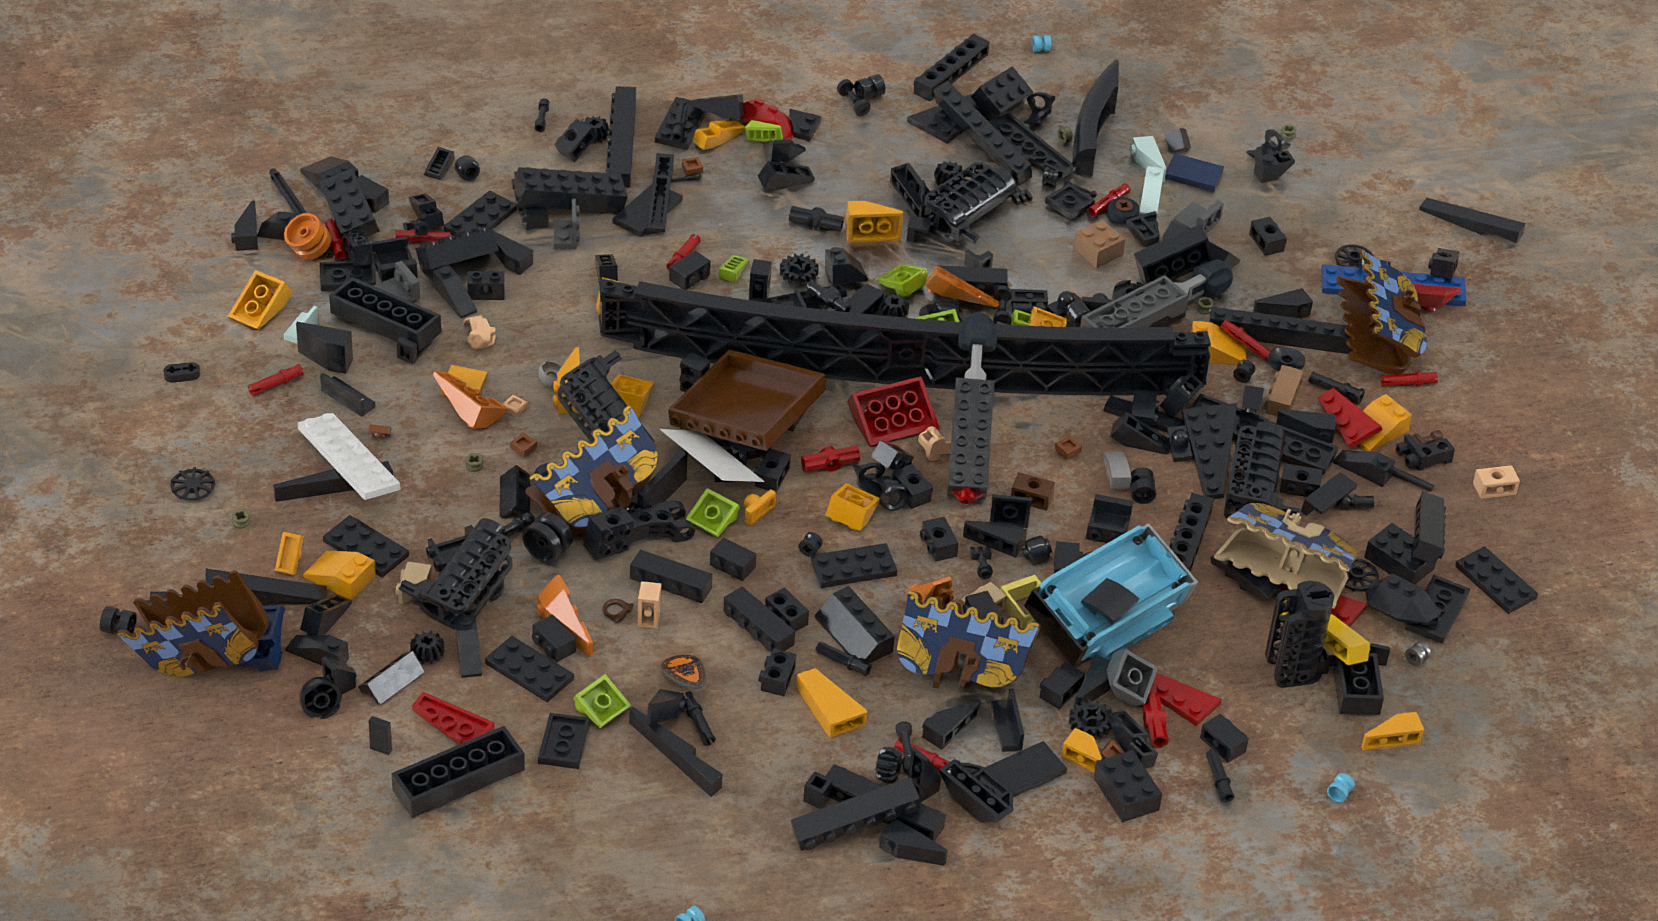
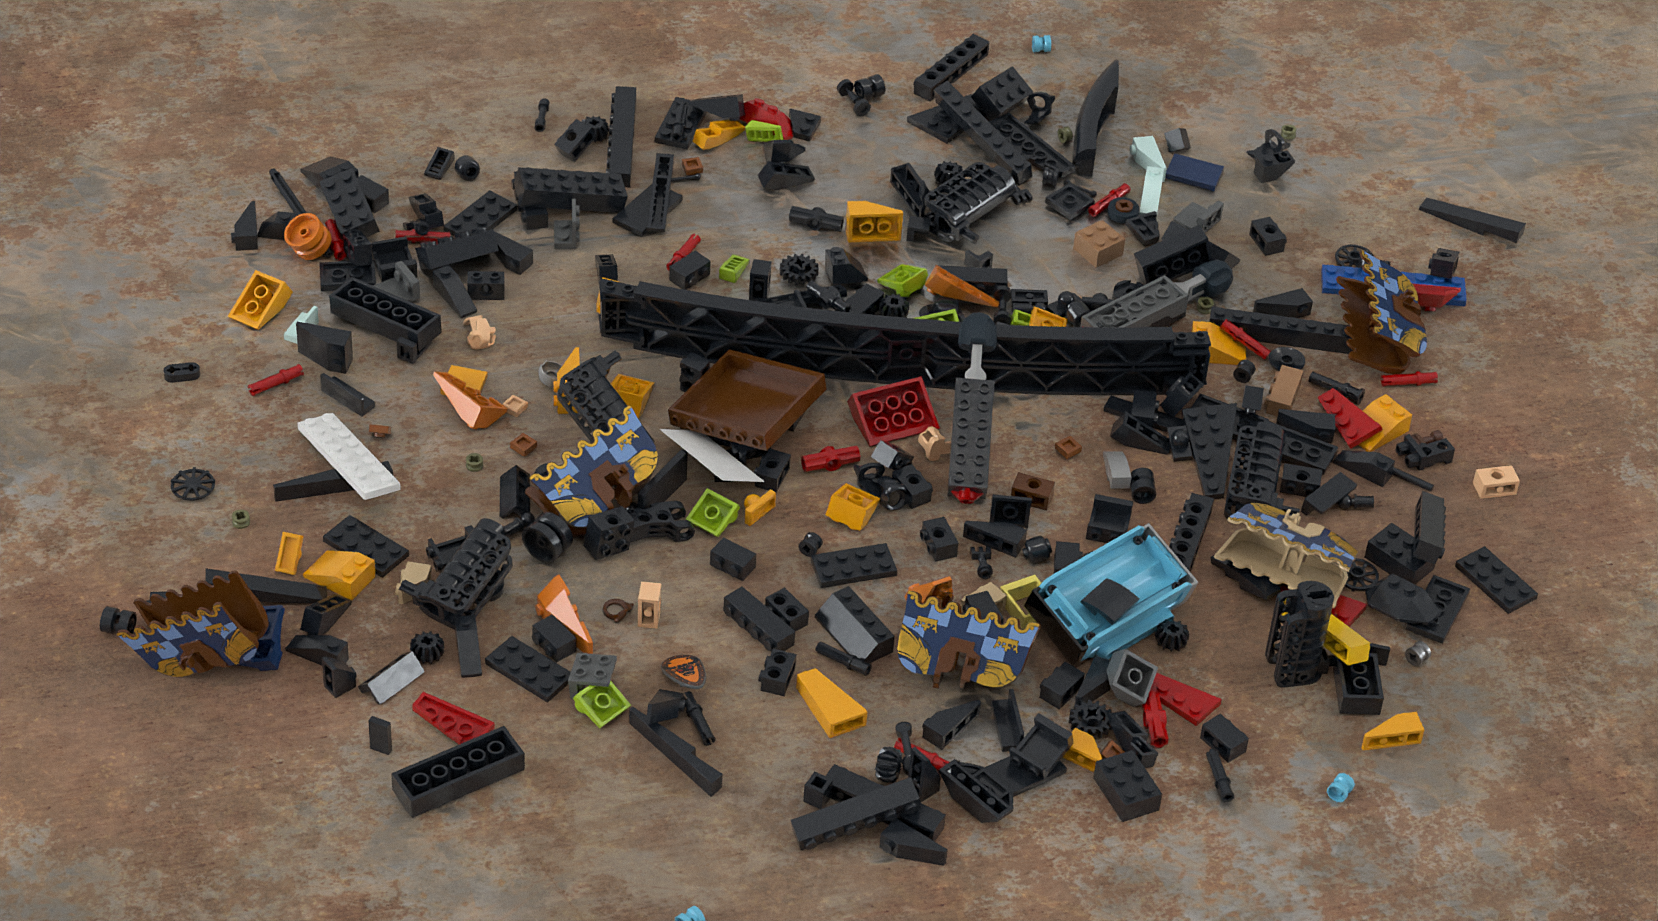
(320, 697): black cylinder -> none
(564, 740): black tile -> none
(590, 670): none -> dark grey bracket
(672, 575): black brick -> none
(1042, 747): none -> black panel
(1172, 635): none -> black gear

